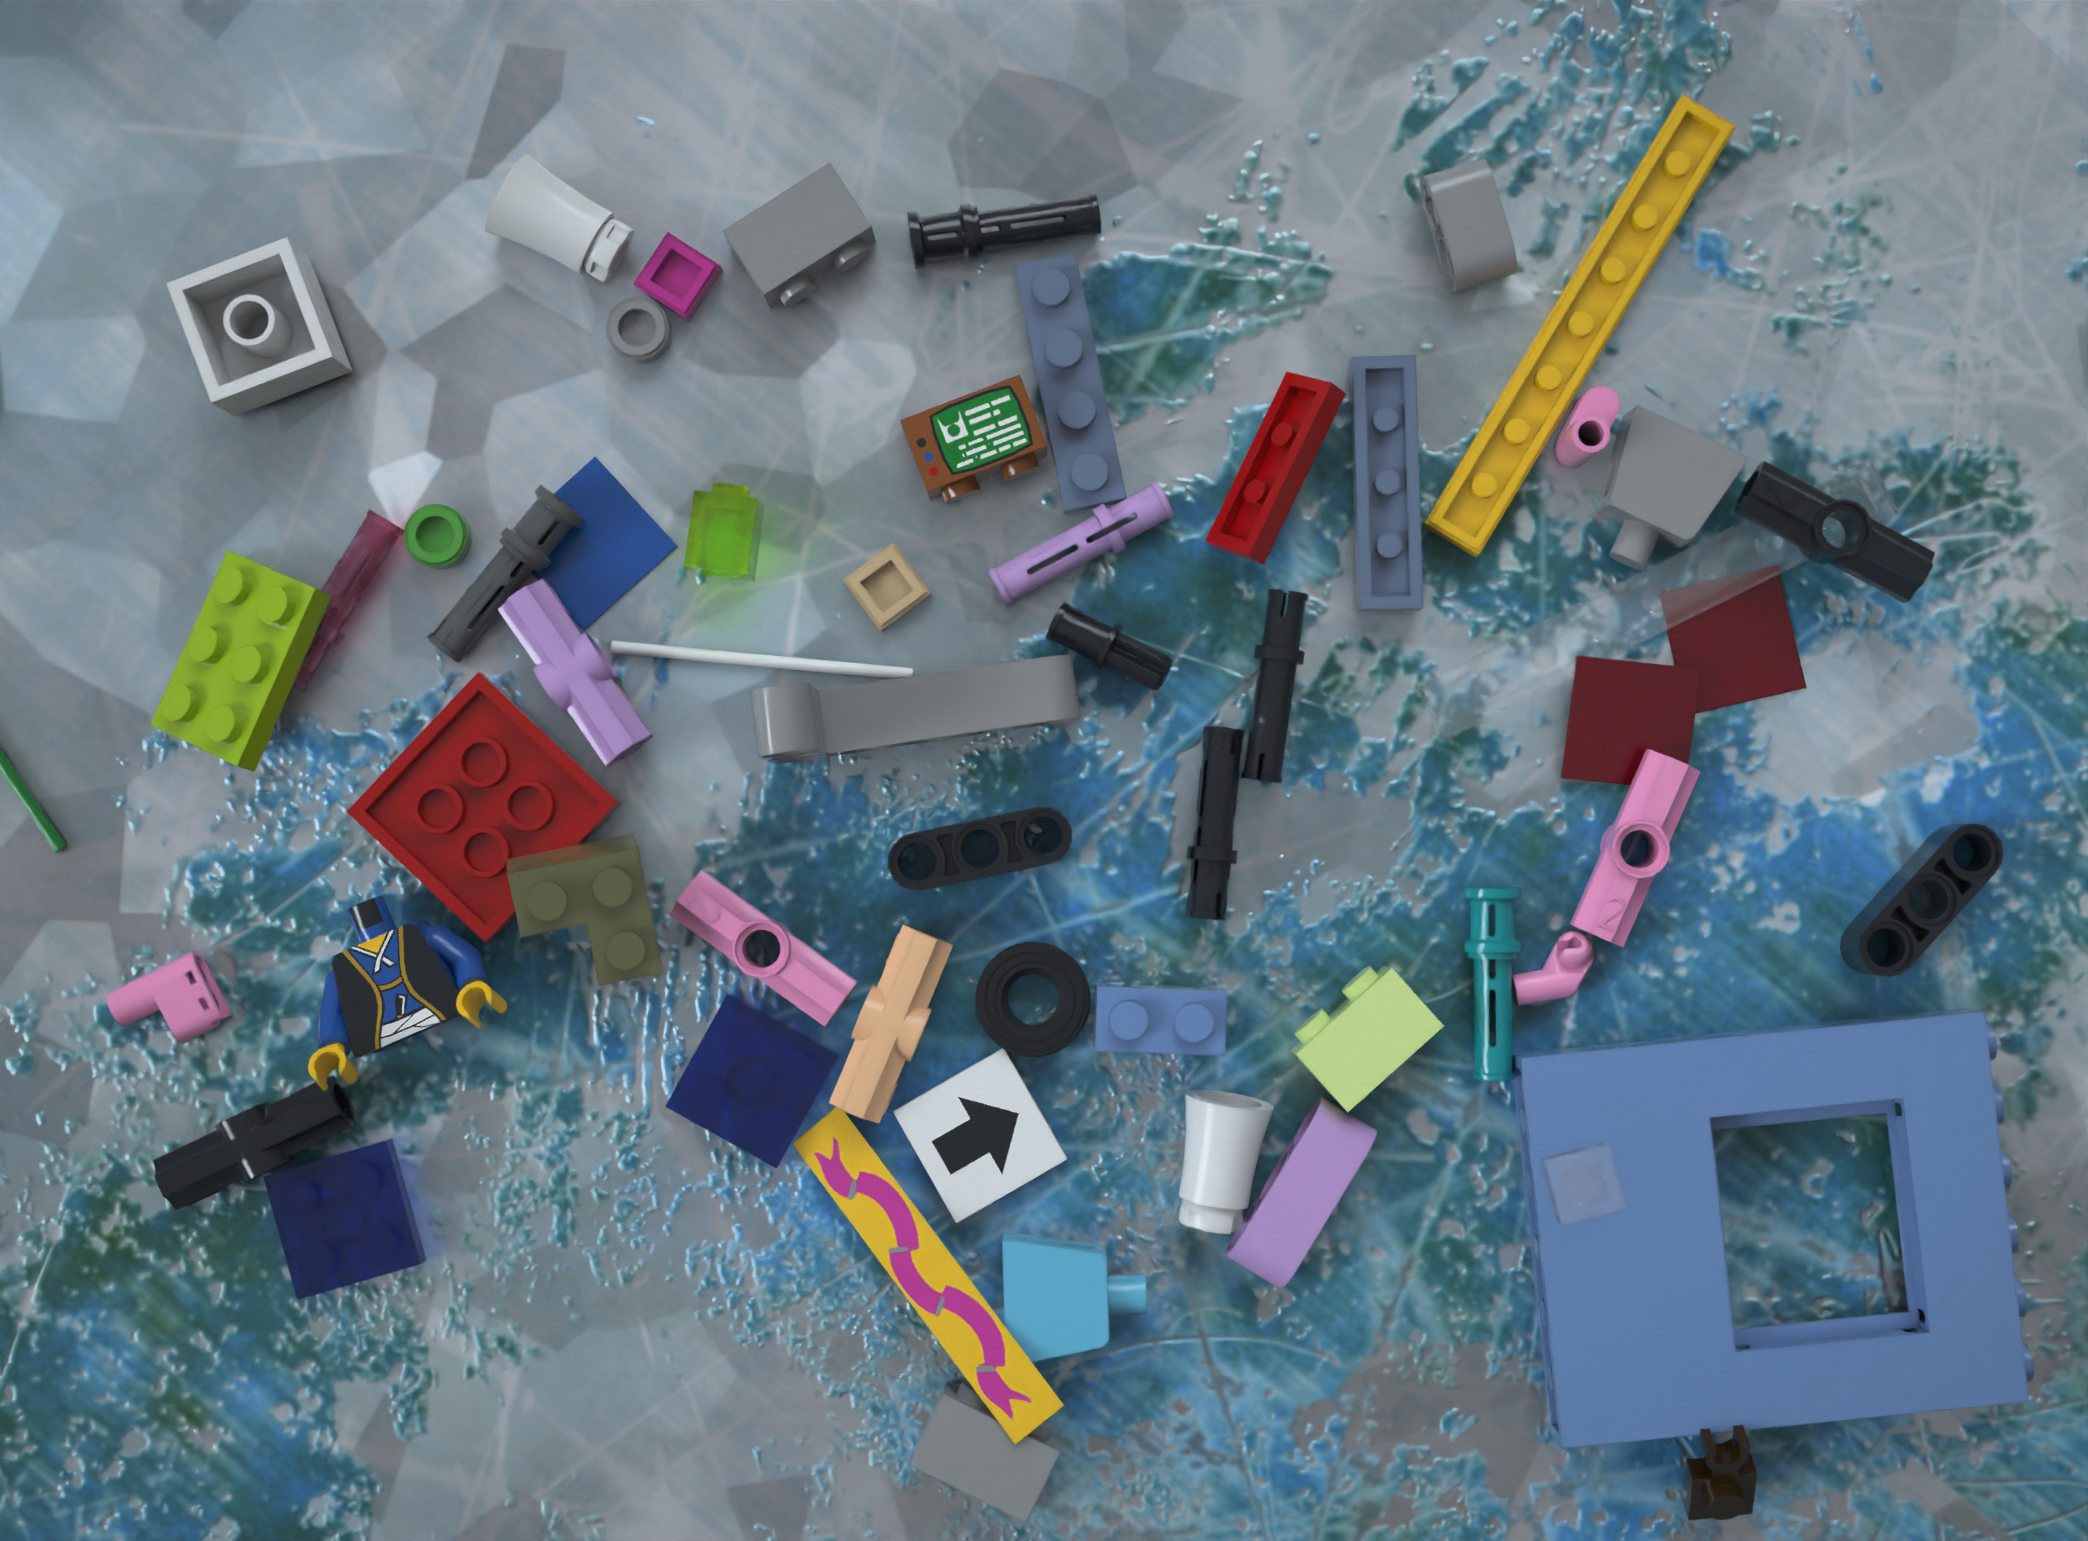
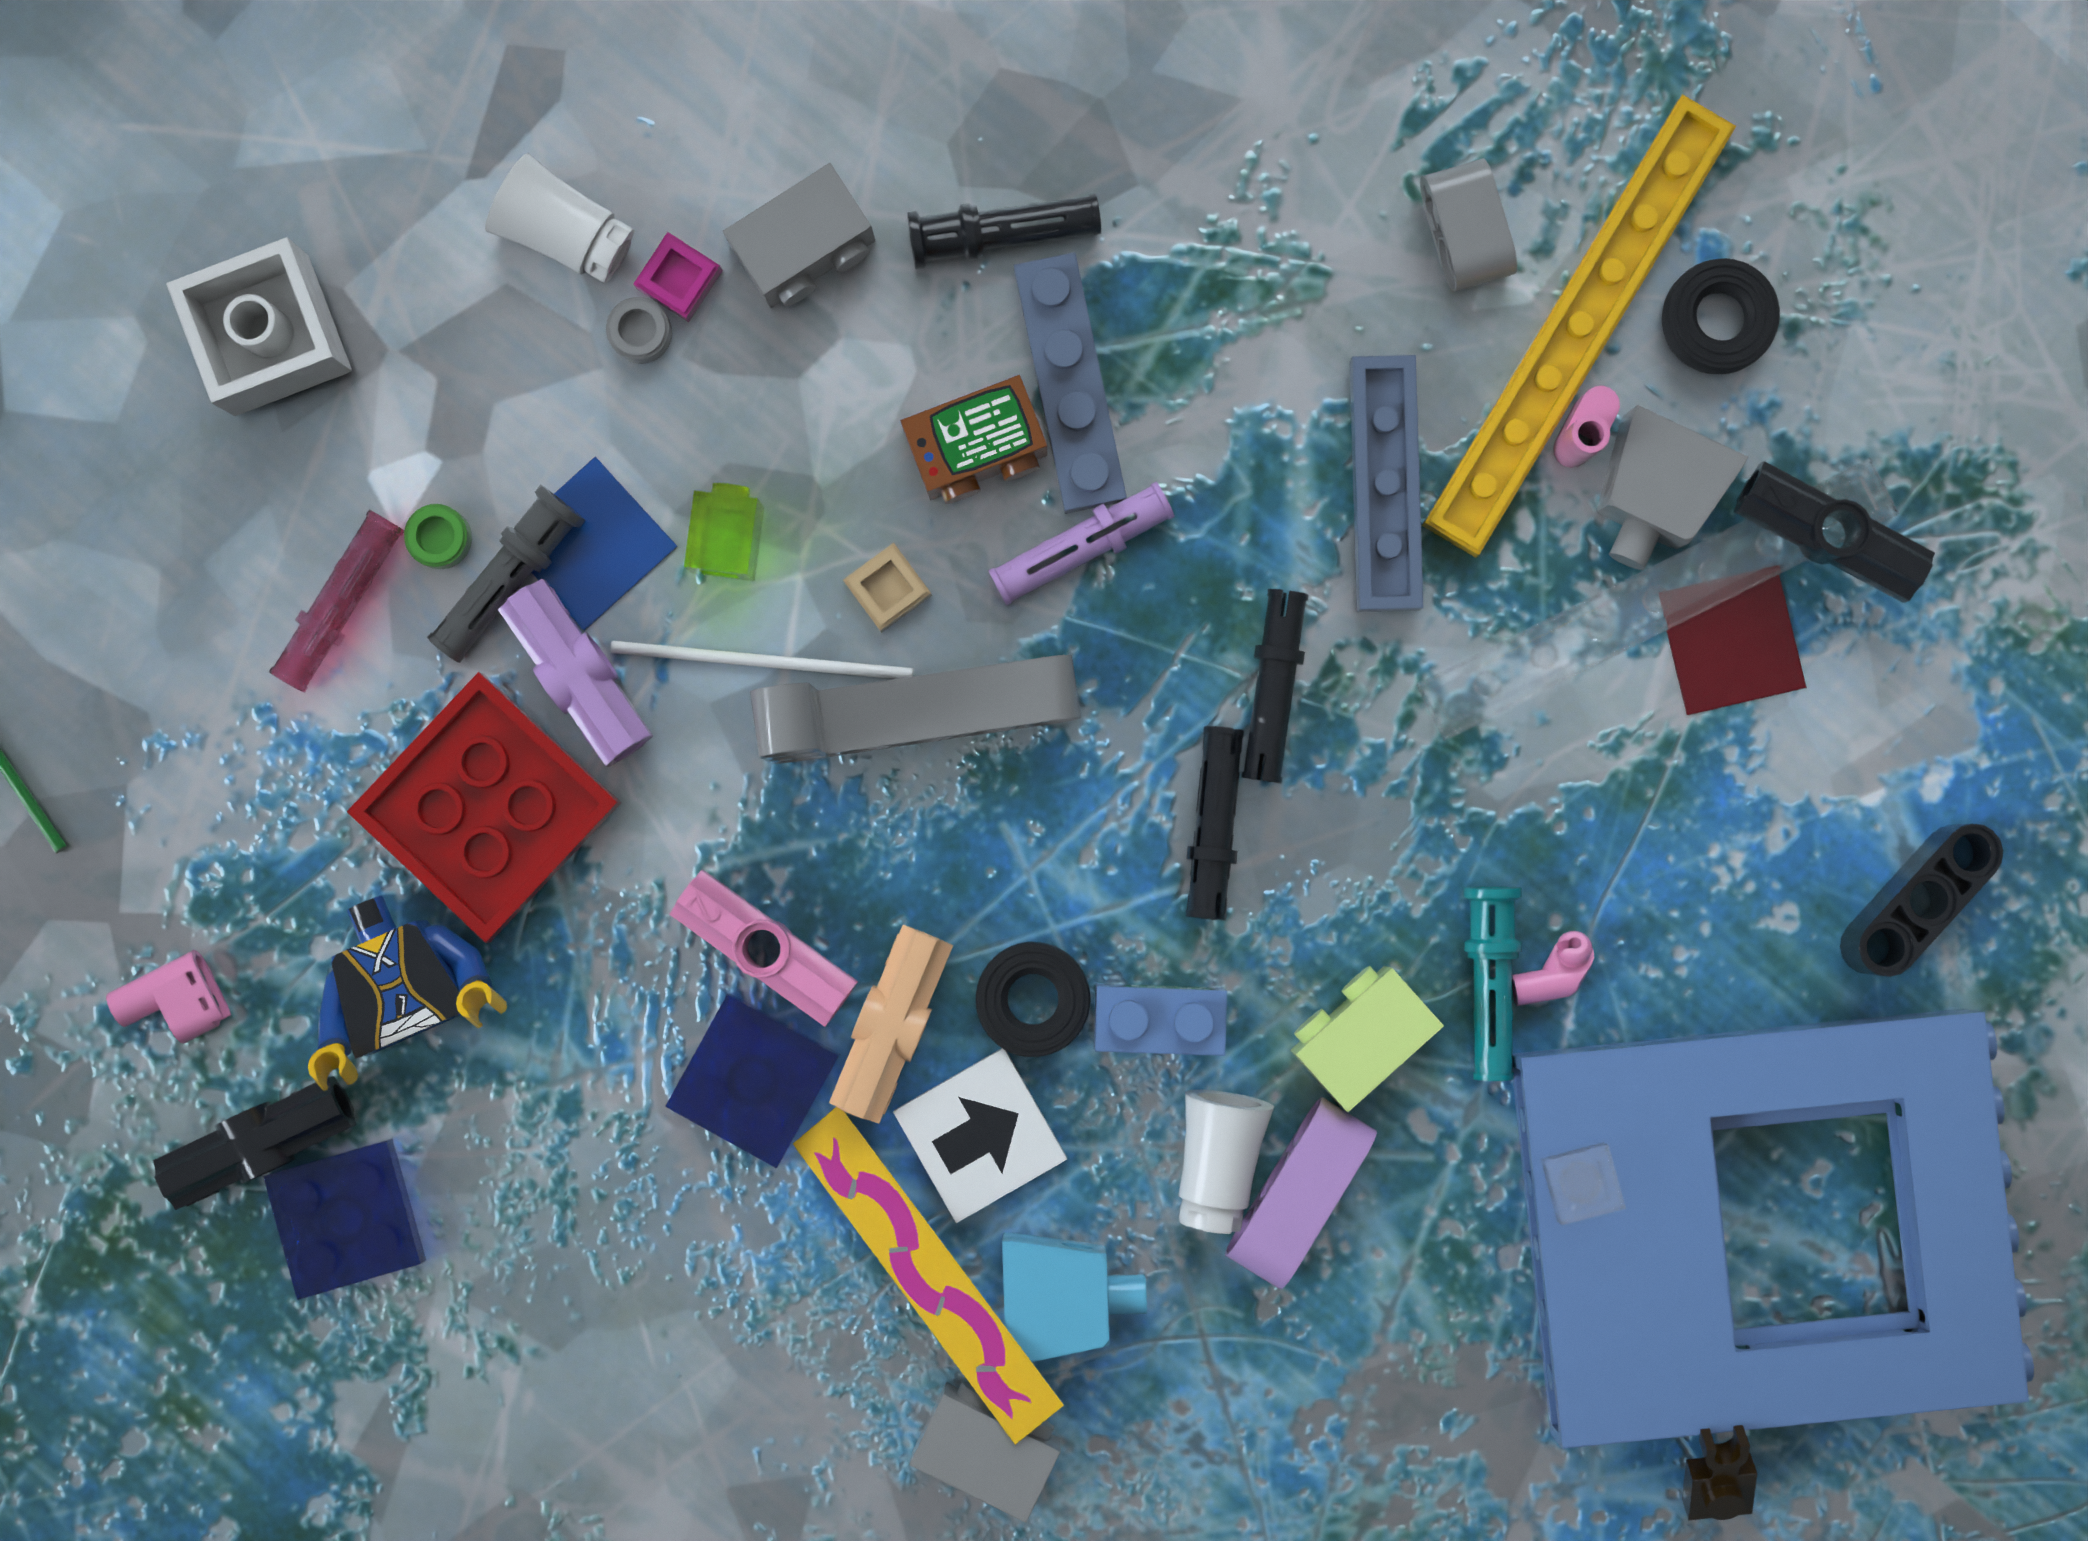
(240, 660): lime plate -> none
(592, 886): olive brick -> none
(948, 848): black beam -> none
(1109, 647): black axle -> none
(1275, 467): red plate -> none
(1623, 711): dark red piece -> none
(1654, 809): bright pink piece -> none
(1753, 294): none -> black tyre

